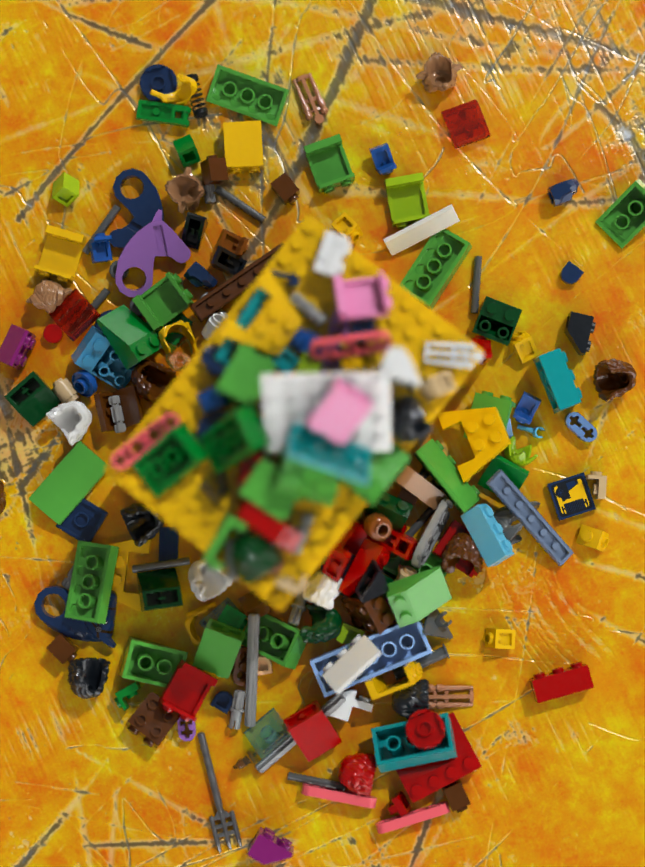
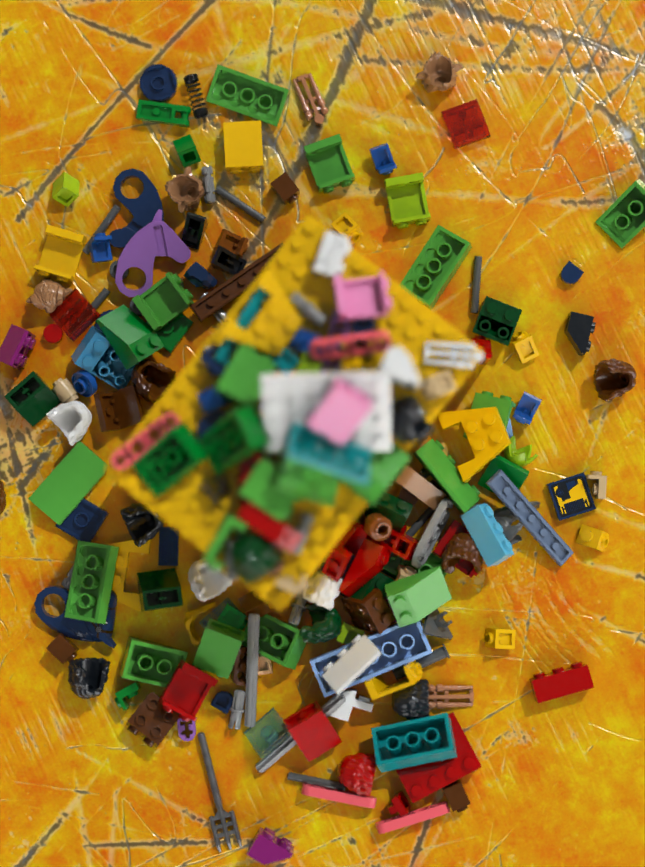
(117, 414): light grey axle -> none
(161, 564): dark grey bar -> none
(178, 327): yellow helmet -> none
(180, 352): clear yellow piece -> none
(181, 95): yellow helmet -> none
(211, 325): white brick -> none
(214, 170): reddish brown brick -> none
(243, 762): clear smoke piece -> none
(293, 279): hand -> none
(372, 583): black slope -> none
(421, 230): white tile -> none
(425, 729): red tile -> none
(531, 430): medium azure hand -> none
(558, 380): teal brick -> none
(562, 192): dark blue rock -> none
(577, 430): medium blue beam -> none

